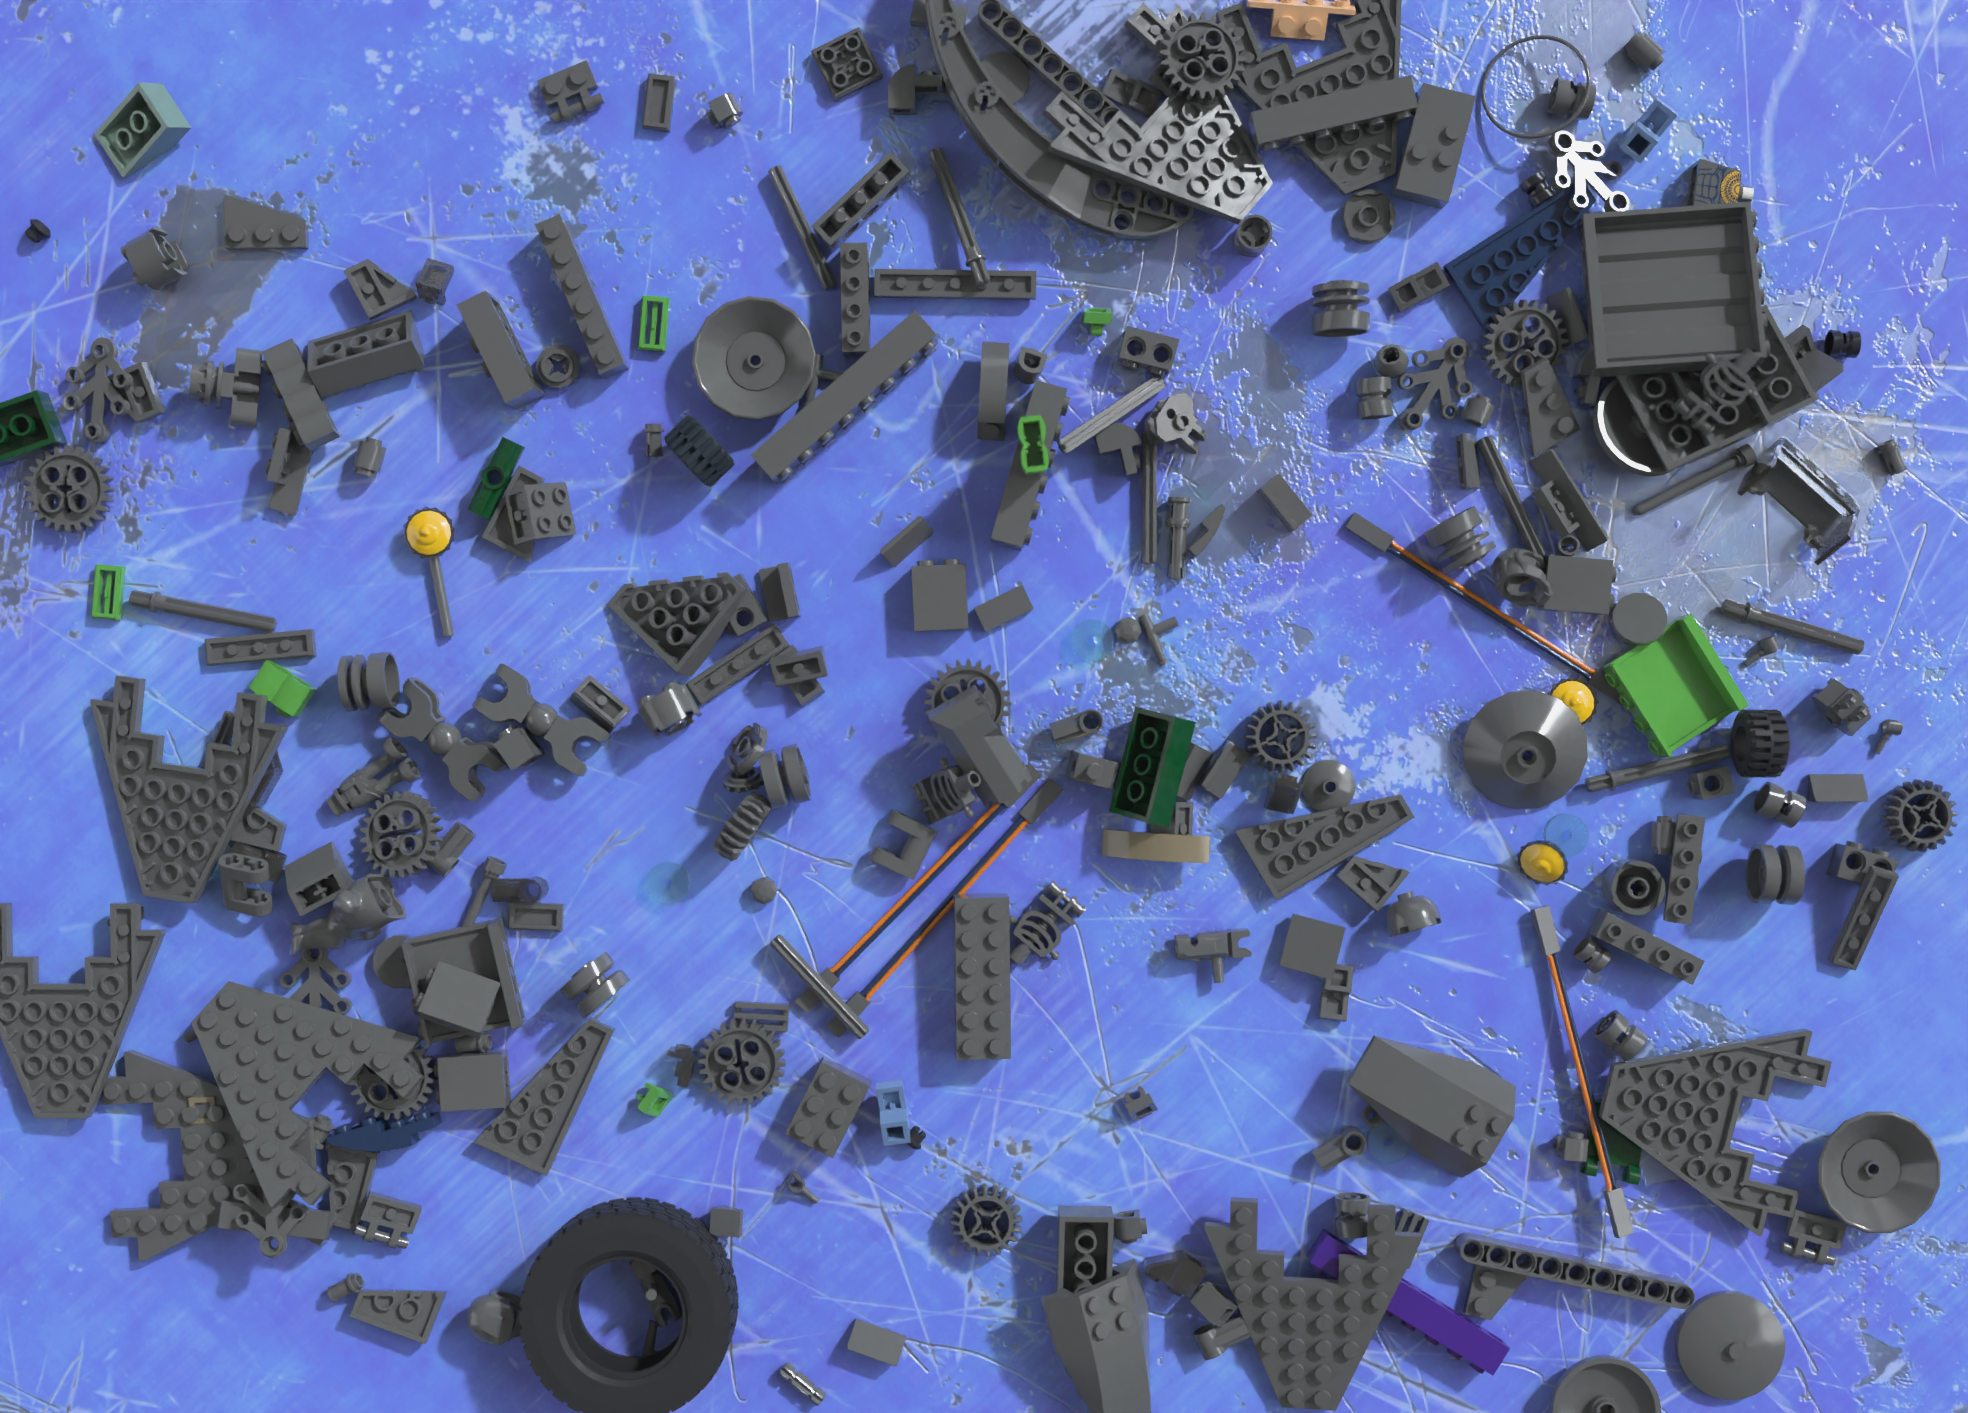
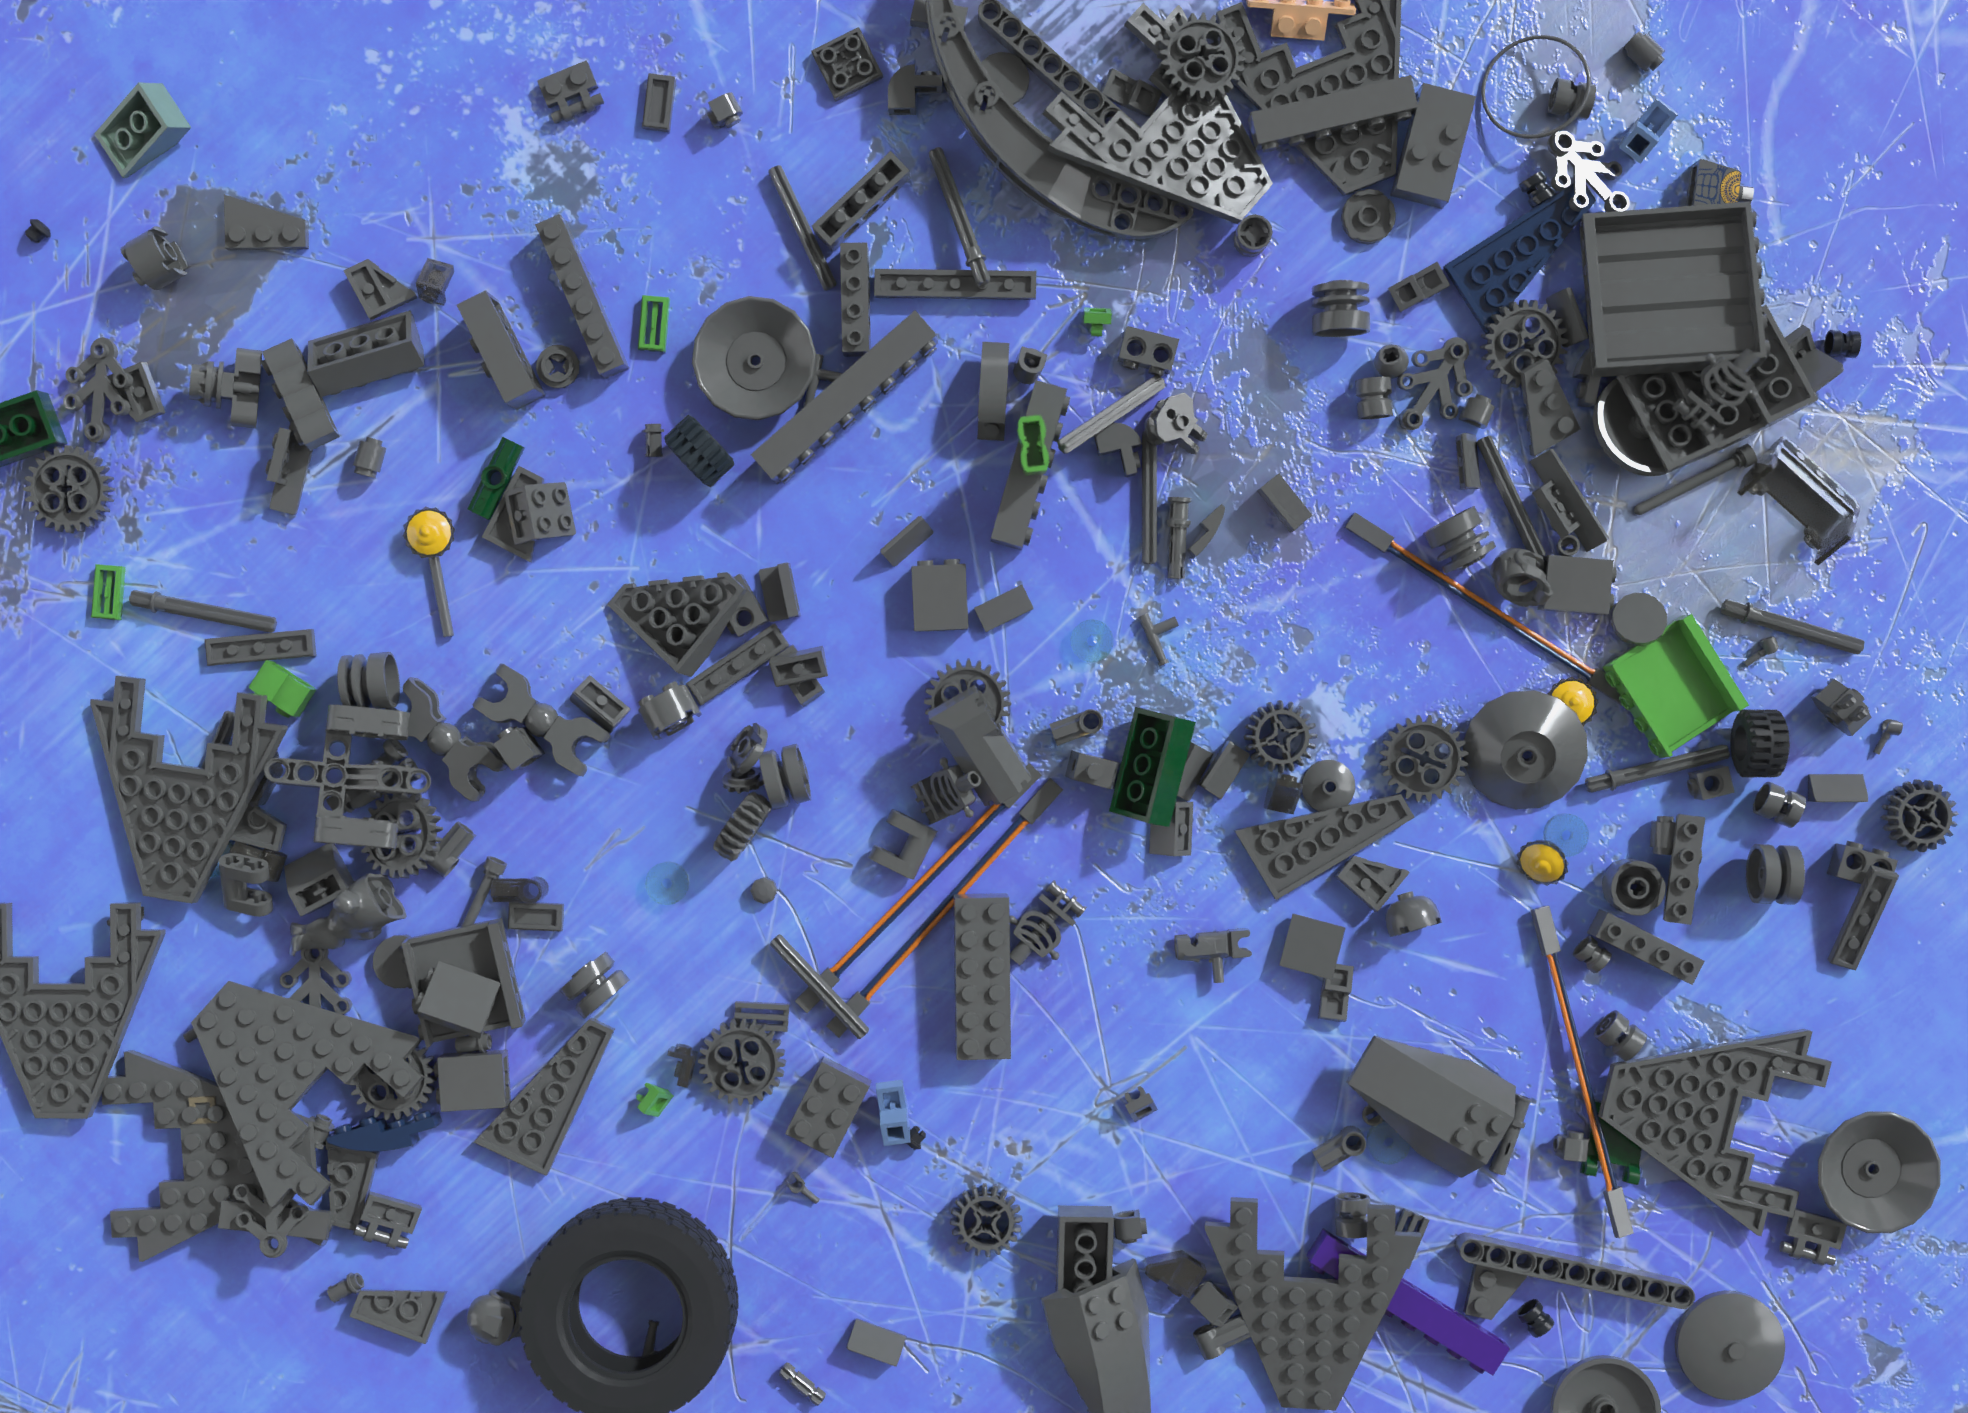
(340, 727): none -> dark grey piece
(656, 1292): dark grey piece -> none
(726, 1221): dark grey slope -> none
(1127, 630): dark grey tile -> none
(1156, 846): dark tan slope -> none
(1414, 780): none -> dark grey gear
(1506, 1146): none -> dark grey pin
(1533, 1315): none -> black wheel
(1892, 456): dark grey pin -> none

